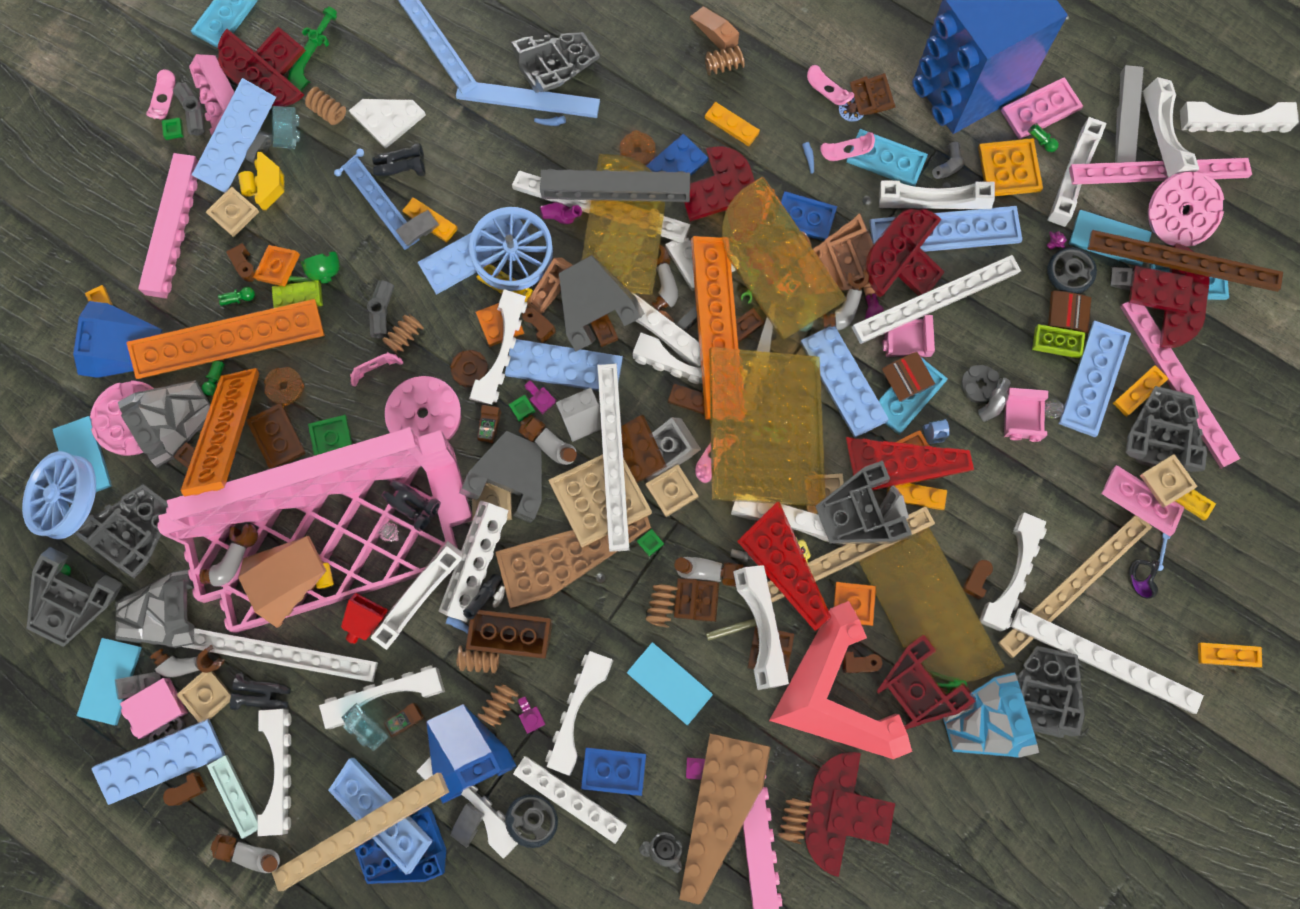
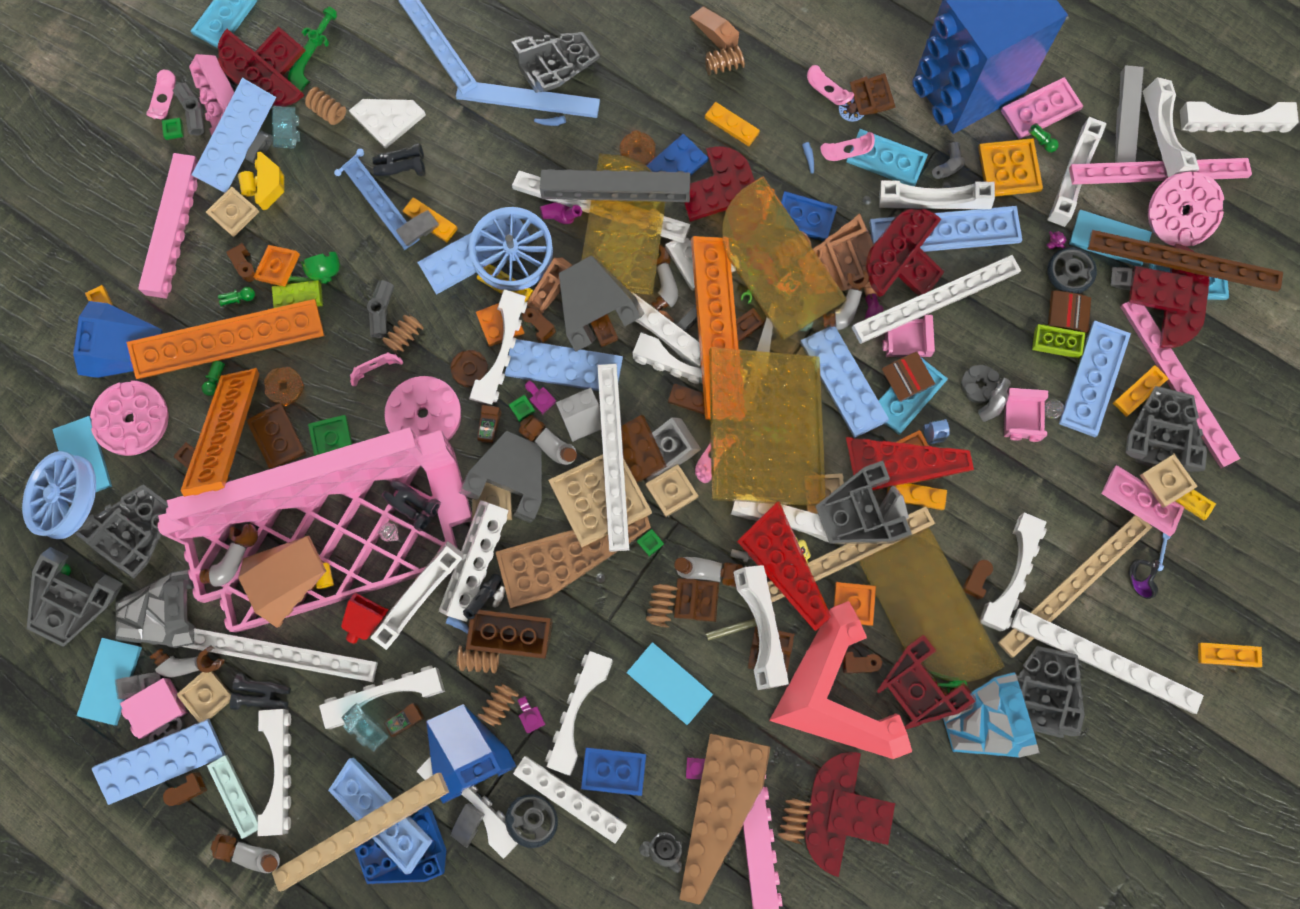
(165, 418): wedge -> none

